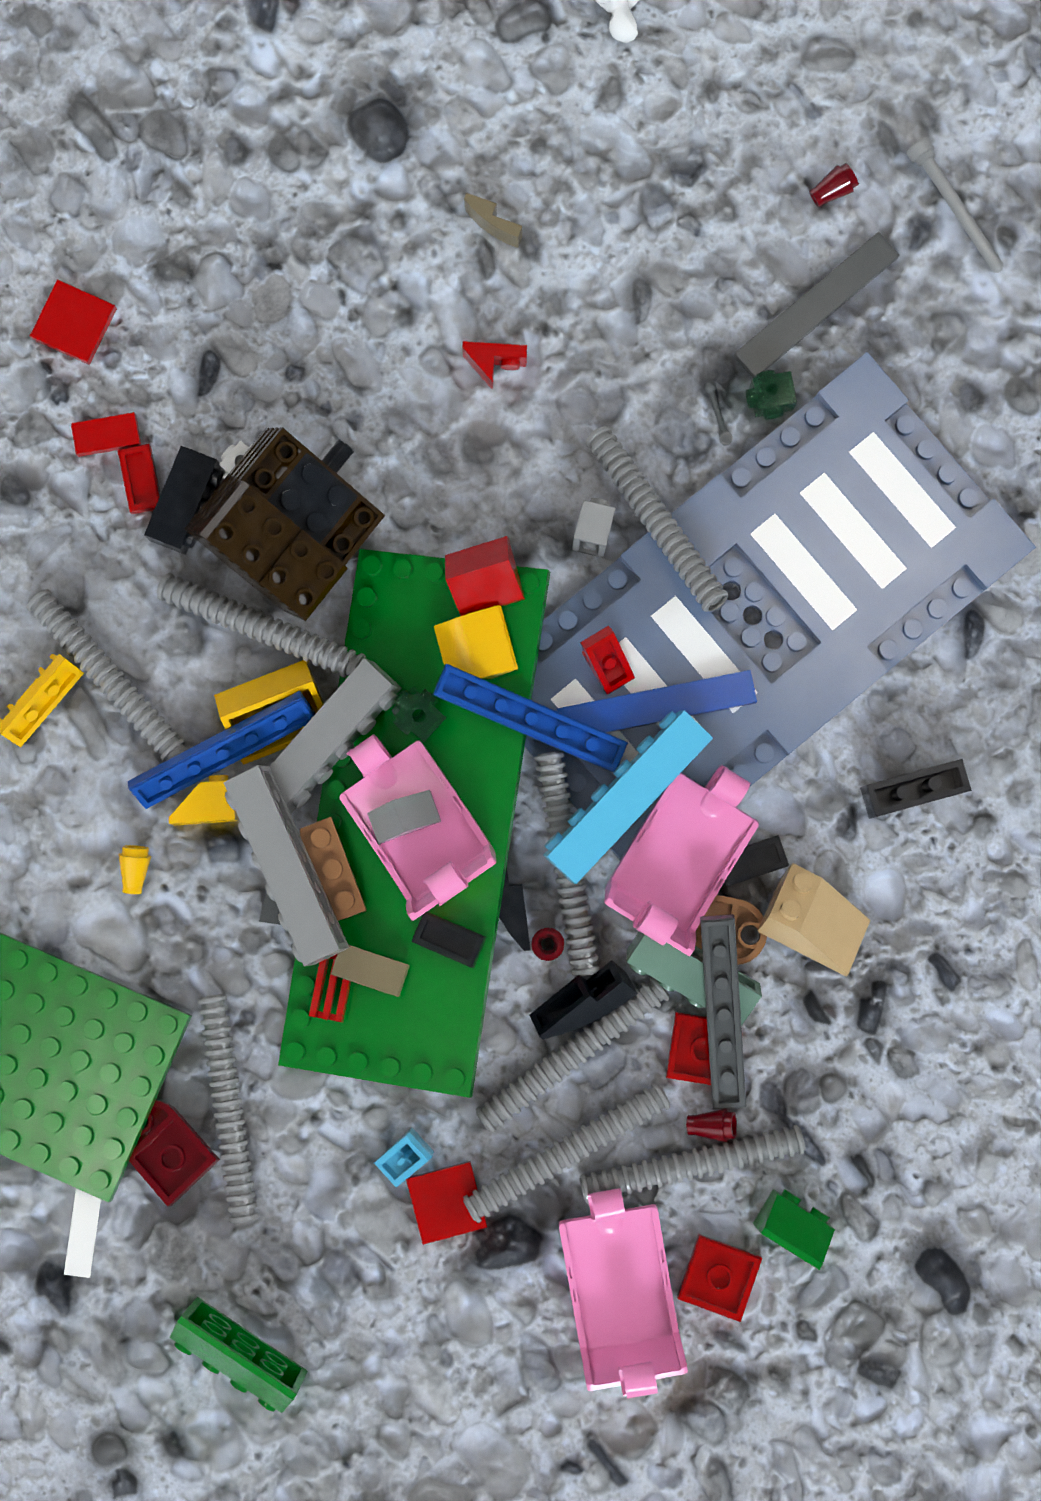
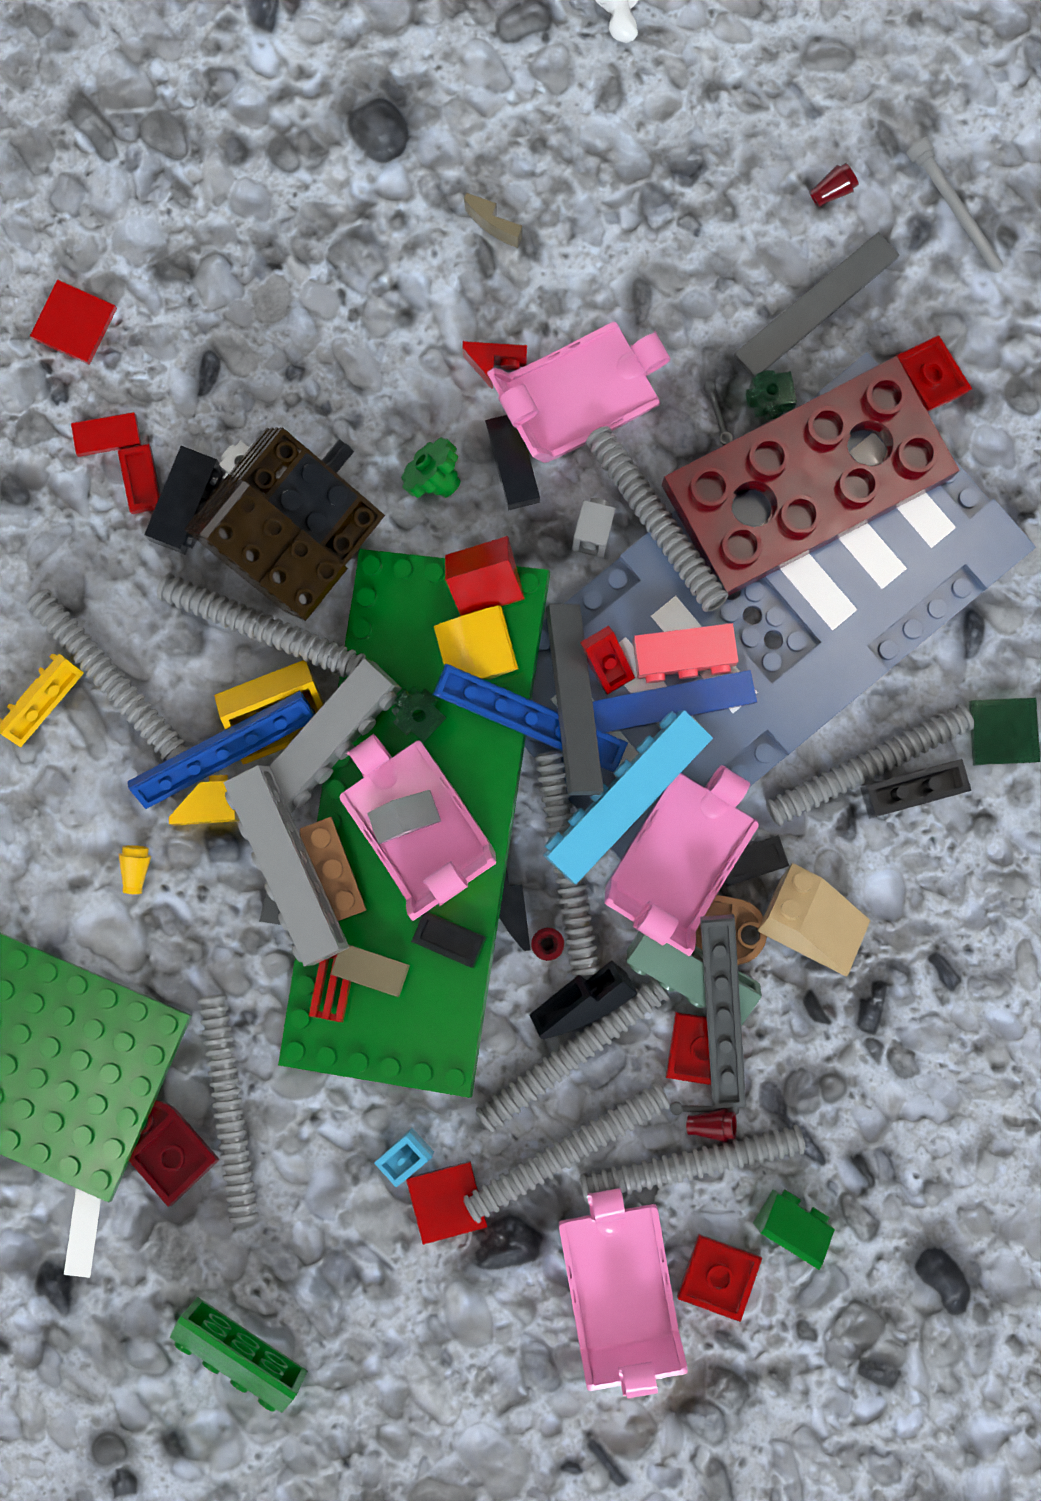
(432, 470): none -> green plant
(512, 463): none -> black slope
(574, 700): none -> dark grey tile
(580, 389): none -> bright pink panel
(677, 1108): none -> dark grey hinge
(685, 652): none -> coral brick
(810, 476): none -> dark red plate
(870, 764): none -> light grey piece
(934, 373): none -> red tile
(1004, 731): none -> clear green tile

